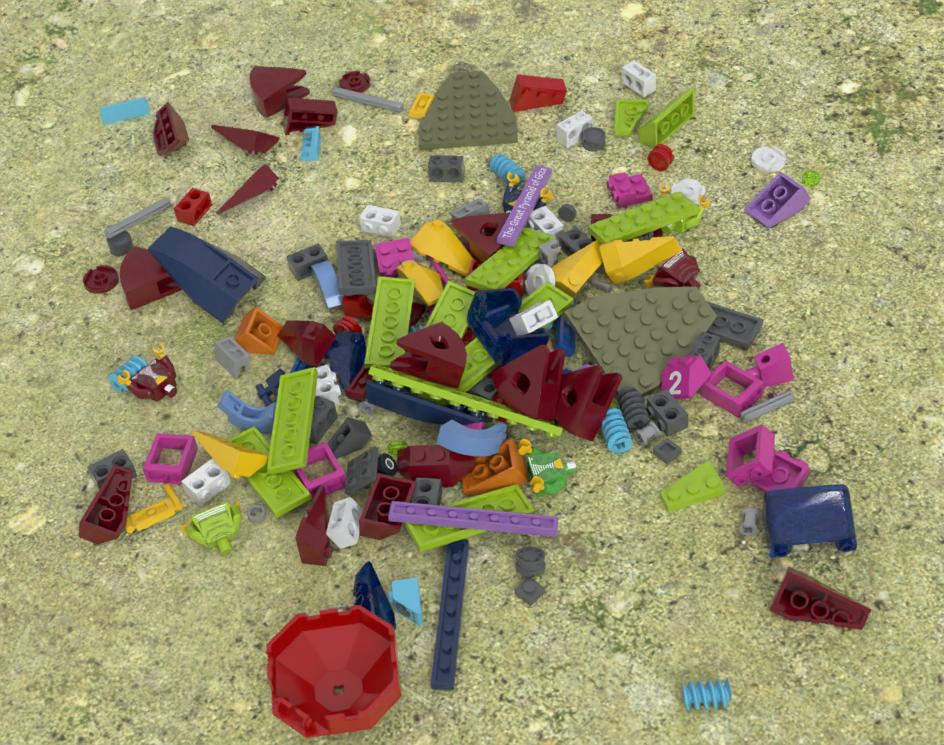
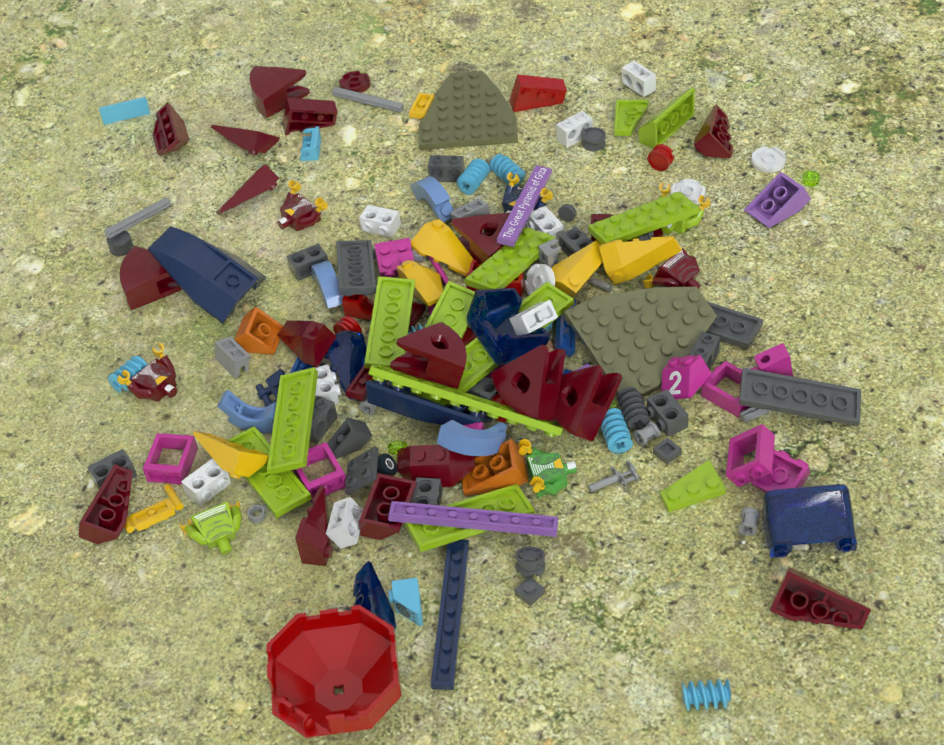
(100, 279): dark red tile -> none
(193, 207): red brick -> none
(298, 210): none -> dark red torso
(435, 195): none -> medium blue arch
(473, 176): none -> medium azure piece
(616, 477): none -> light grey piece
(629, 189): dark pink plate -> none
(713, 136): none -> dark red wedge
(800, 397): none -> dark grey plate

